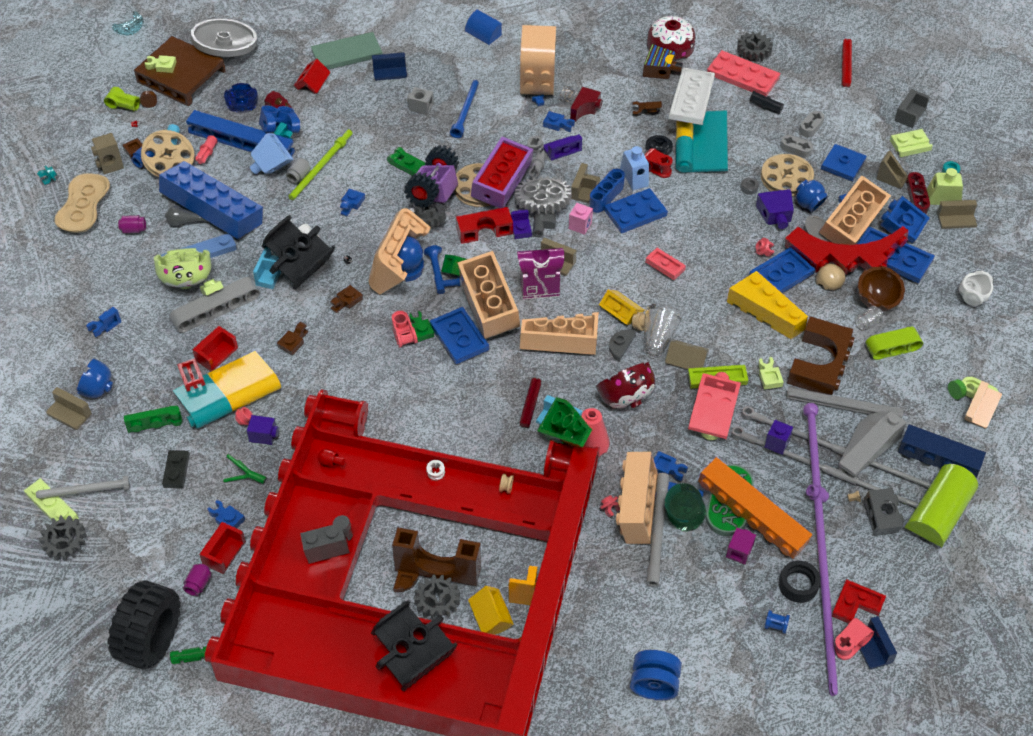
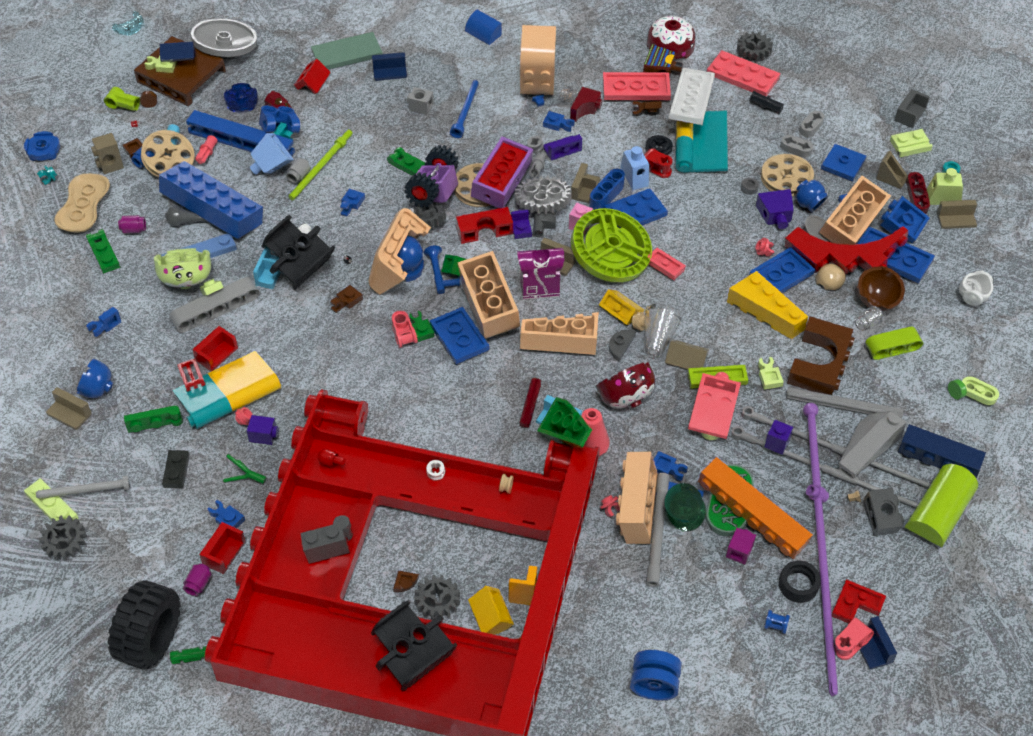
(36, 152): none -> blue plate
(103, 251): none -> green plate
(177, 51): none -> dark blue panel
(293, 340): reddish brown plate -> none
(412, 558): reddish brown arch -> none
(610, 248): none -> lime piece
(636, 86): none -> coral plate
(847, 63): red axle -> none
(983, 405): light nougat panel -> none

